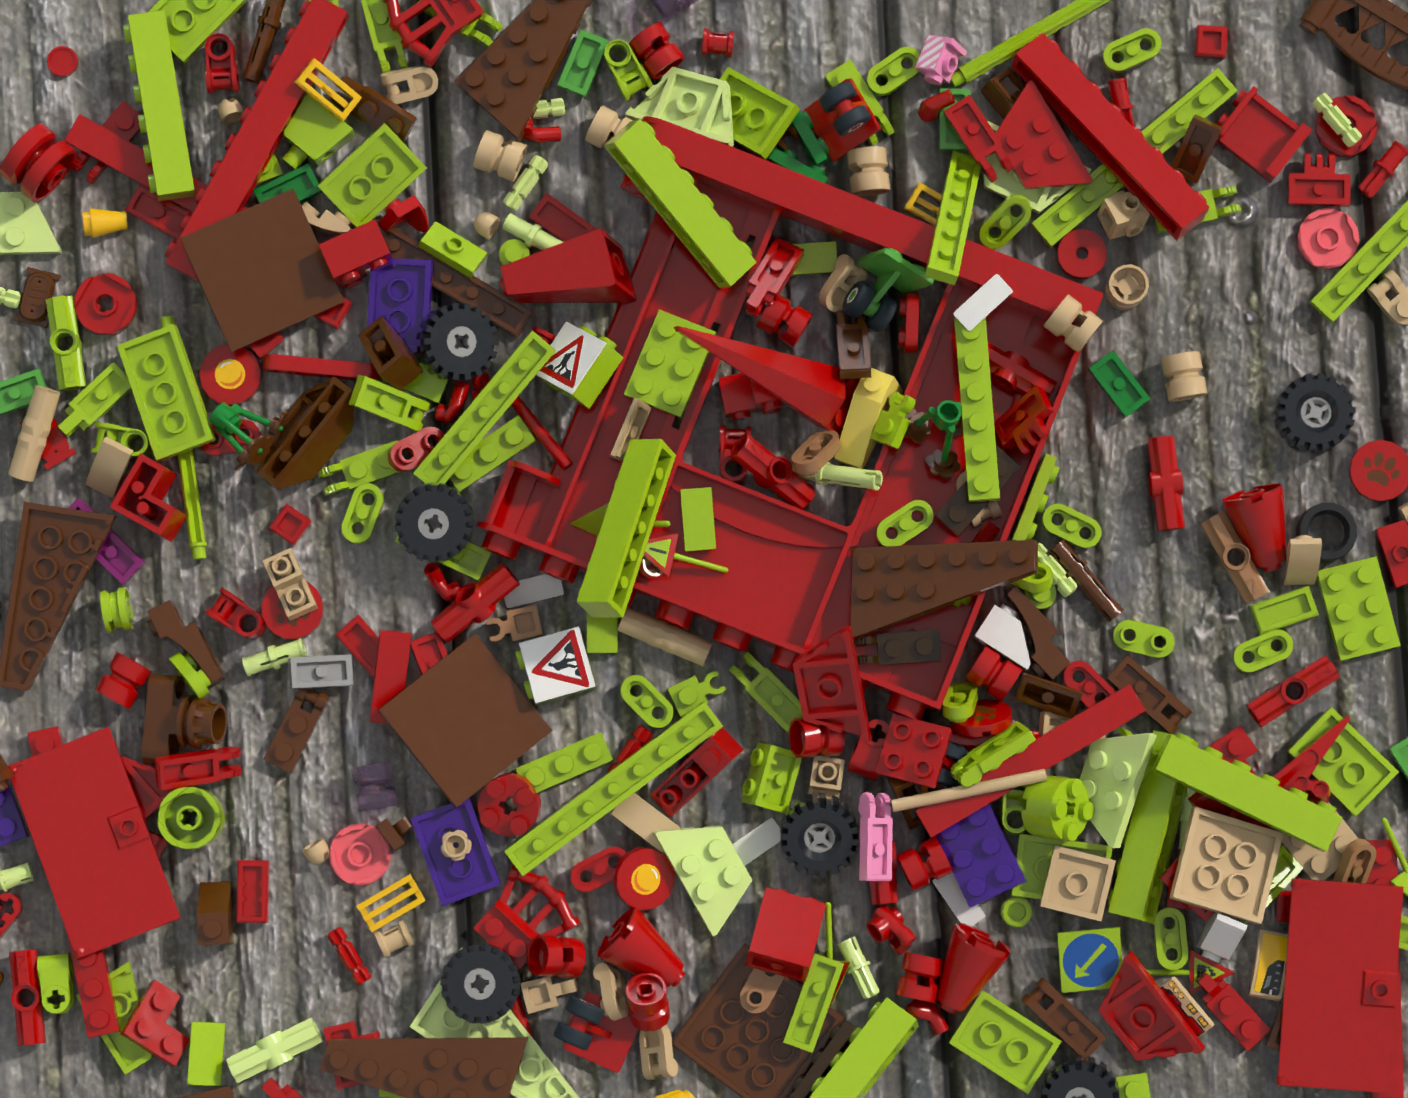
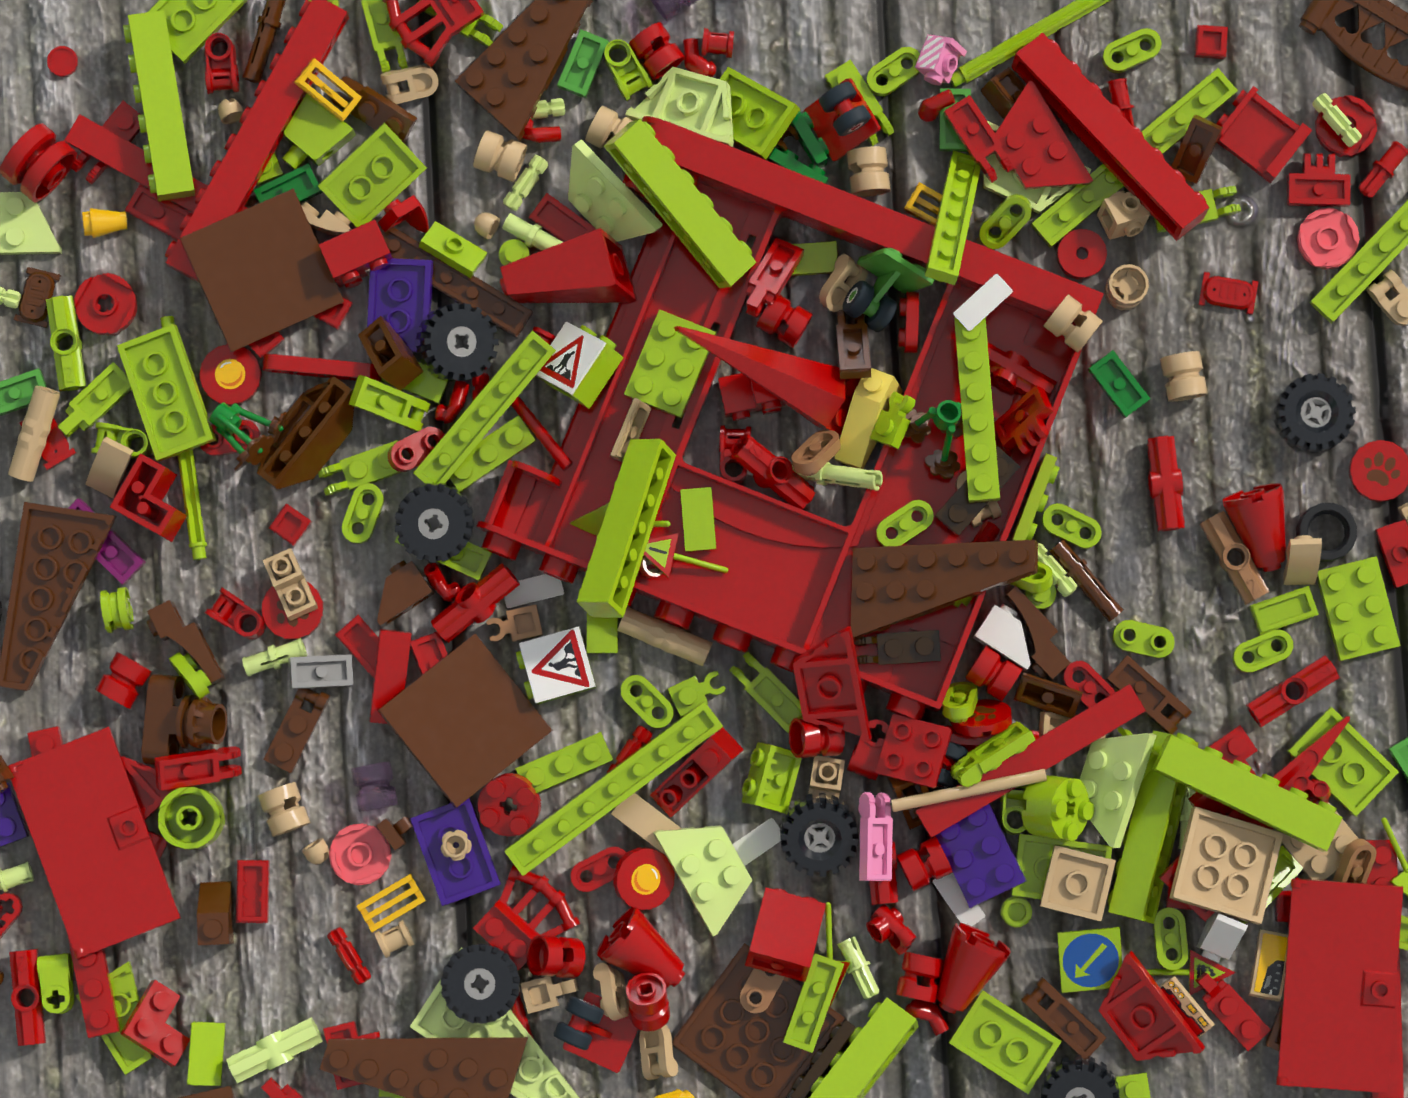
(284, 809): none -> tan wheel
(402, 592): none -> reddish brown slope
(605, 198): none -> yellowish green wing
(695, 62): none -> red arm
(1228, 292): none -> red piece

